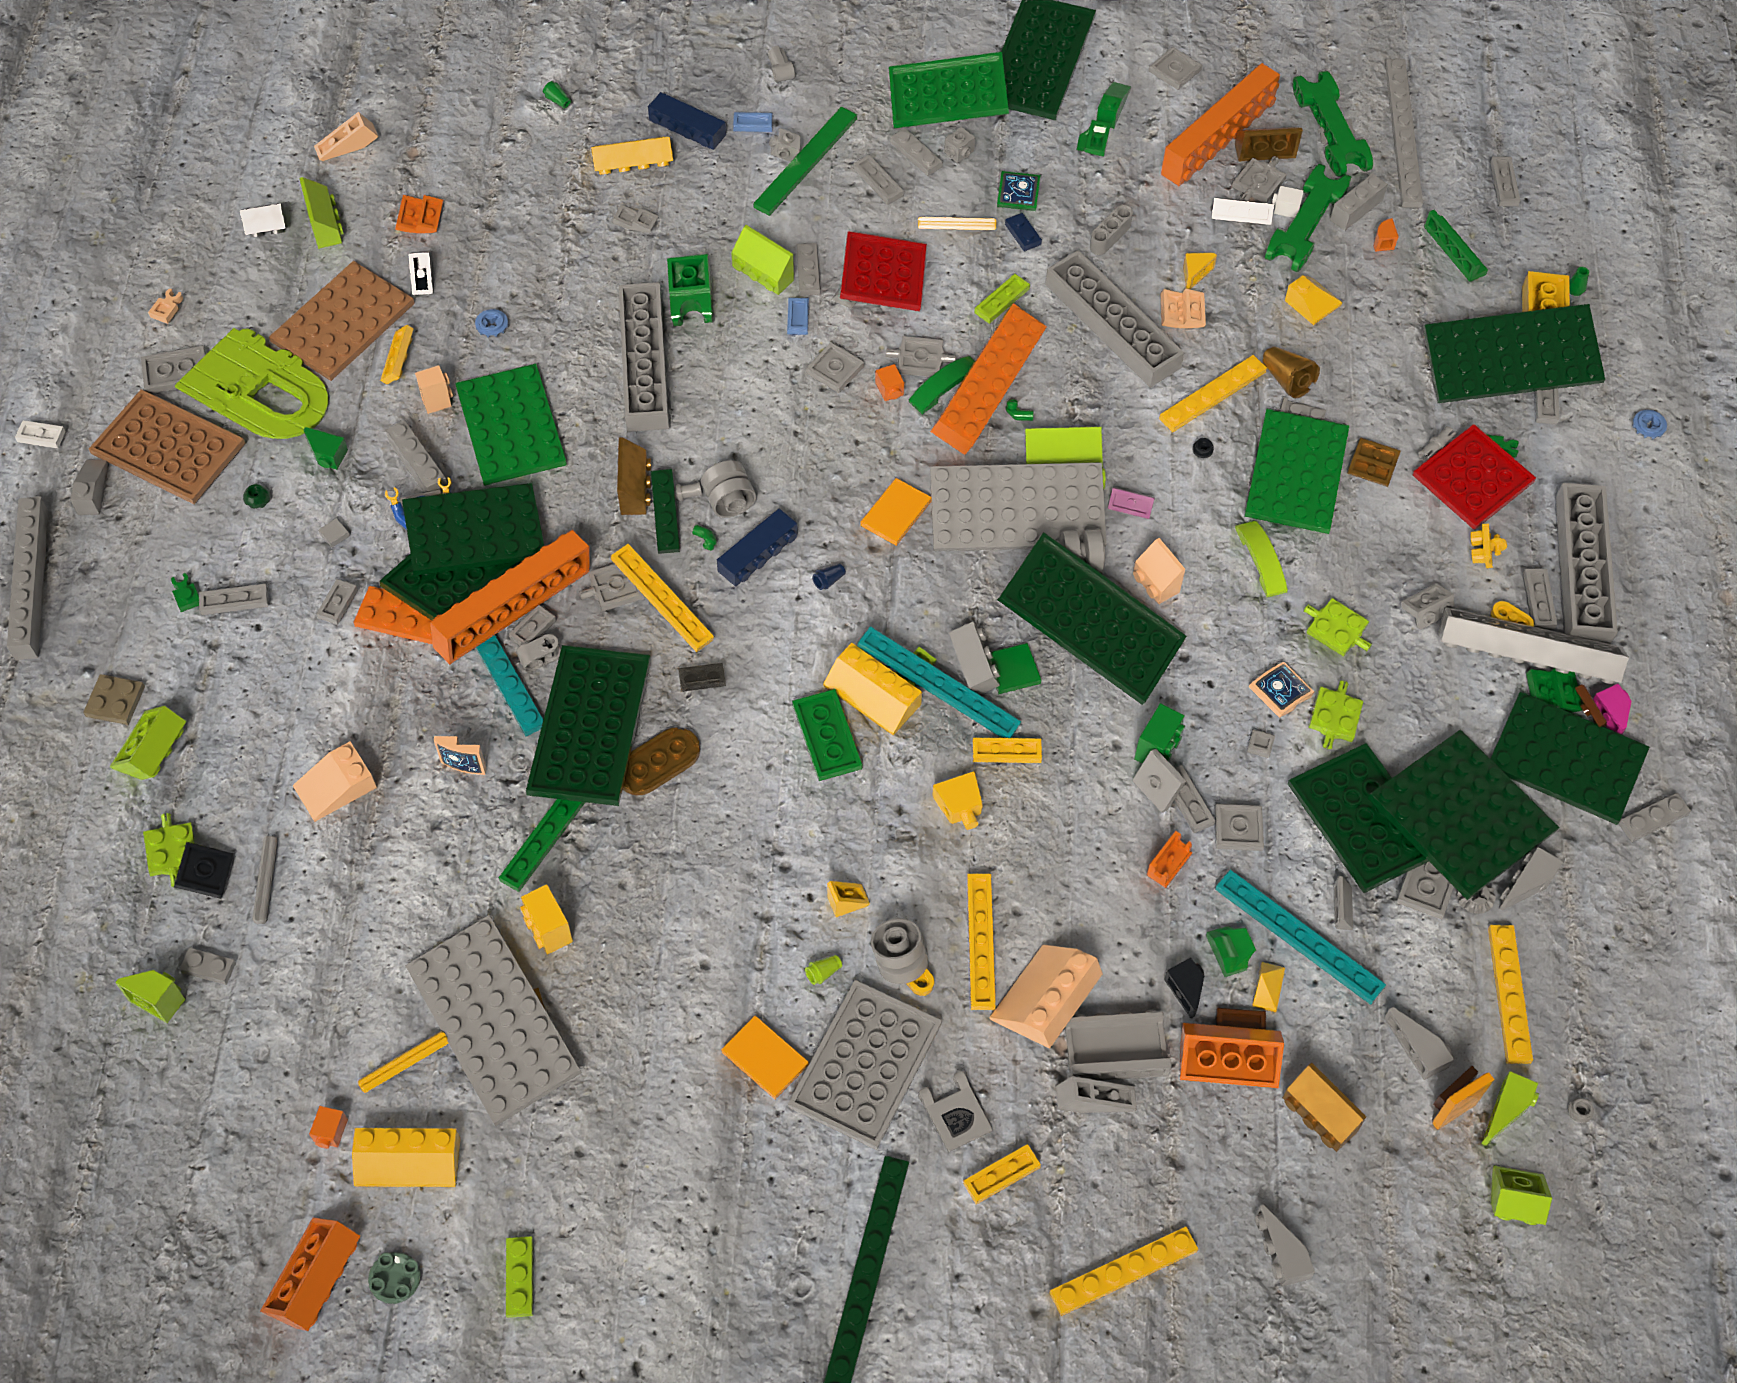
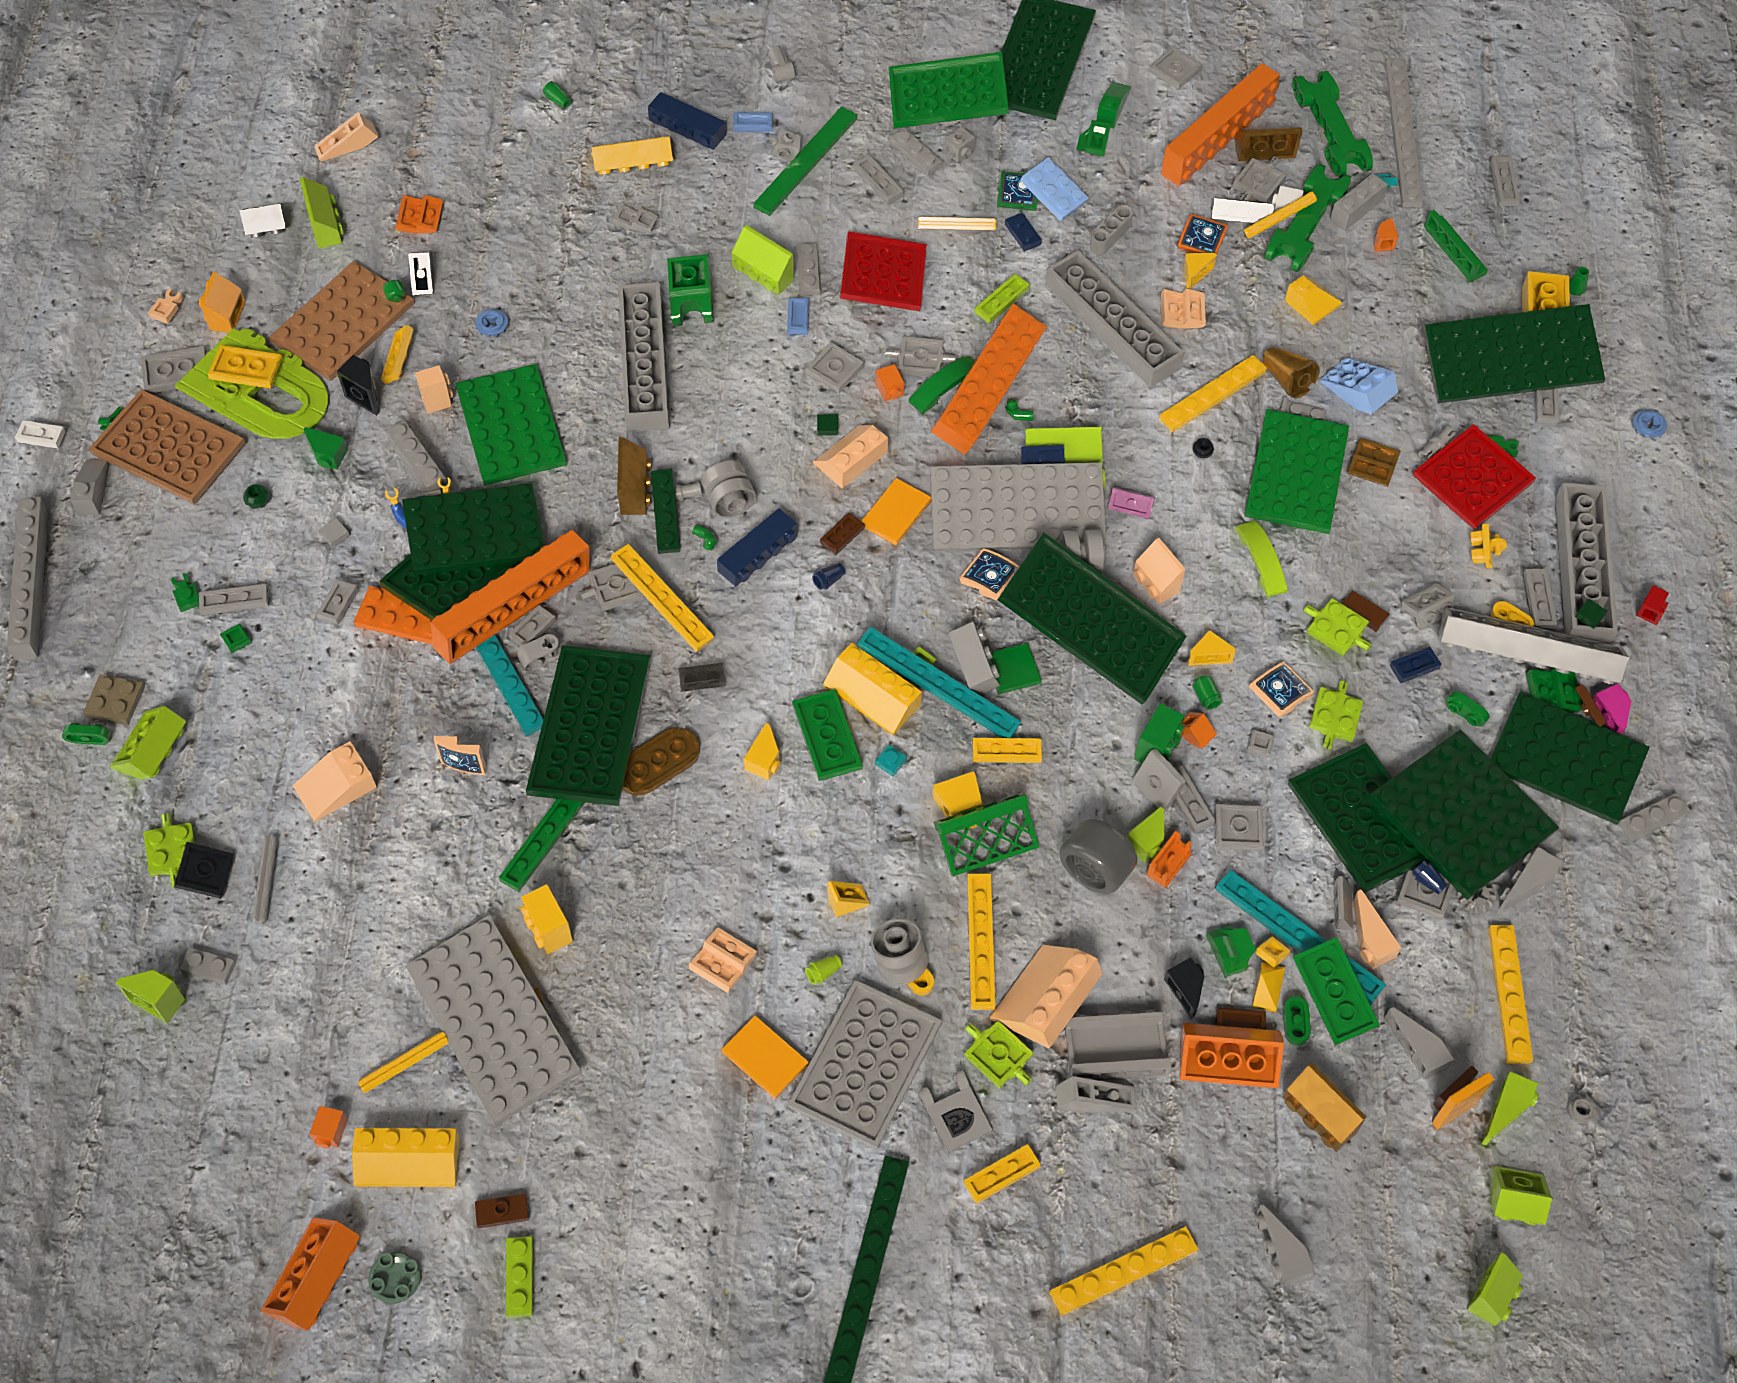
(86, 734): none -> green plate
(105, 422): none -> green hand
(221, 303): none -> light orange slope
(235, 638): none -> green tile
(245, 366): none -> yellow tile
(359, 383): none -> black slope
(394, 291): none -> green piece
(501, 1211): none -> reddish brown plate
(722, 960): none -> light nougat slope
(763, 755): none -> yellow slope
(827, 424): none -> dark green tile
(842, 533): none -> reddish brown plate
(853, 454): none -> light nougat slope
(890, 760): none -> teal plate
(979, 815): none -> green fence
(989, 573): none -> slope
(998, 1054): none -> lime plate
(1042, 455): none -> dark blue plate
(1054, 189): none -> light blue plate
(1098, 856): none -> dark grey wheel
(1148, 836): none -> lime slope
(1198, 730): none -> orange brick
(1202, 235): none -> slope
(1207, 692): none -> green brick
(1211, 650): none -> yellow slope
(1273, 952): none -> yellow plate
(1280, 215): none -> yellow axle
(1296, 1022): none -> green plate
(1336, 991): none -> green plate
(1361, 384): none -> light blue slope
(1366, 609): none -> reddish brown tile
(1374, 938): none -> light nougat slope
(1390, 179): none -> teal plate
(1415, 665): none -> dark blue plate
(1429, 877): none -> dark blue cone
(1467, 708): none -> green plate
(1496, 1291): none -> lime slope
(1591, 613): none -> dark green tile
(1654, 605): none -> red brick

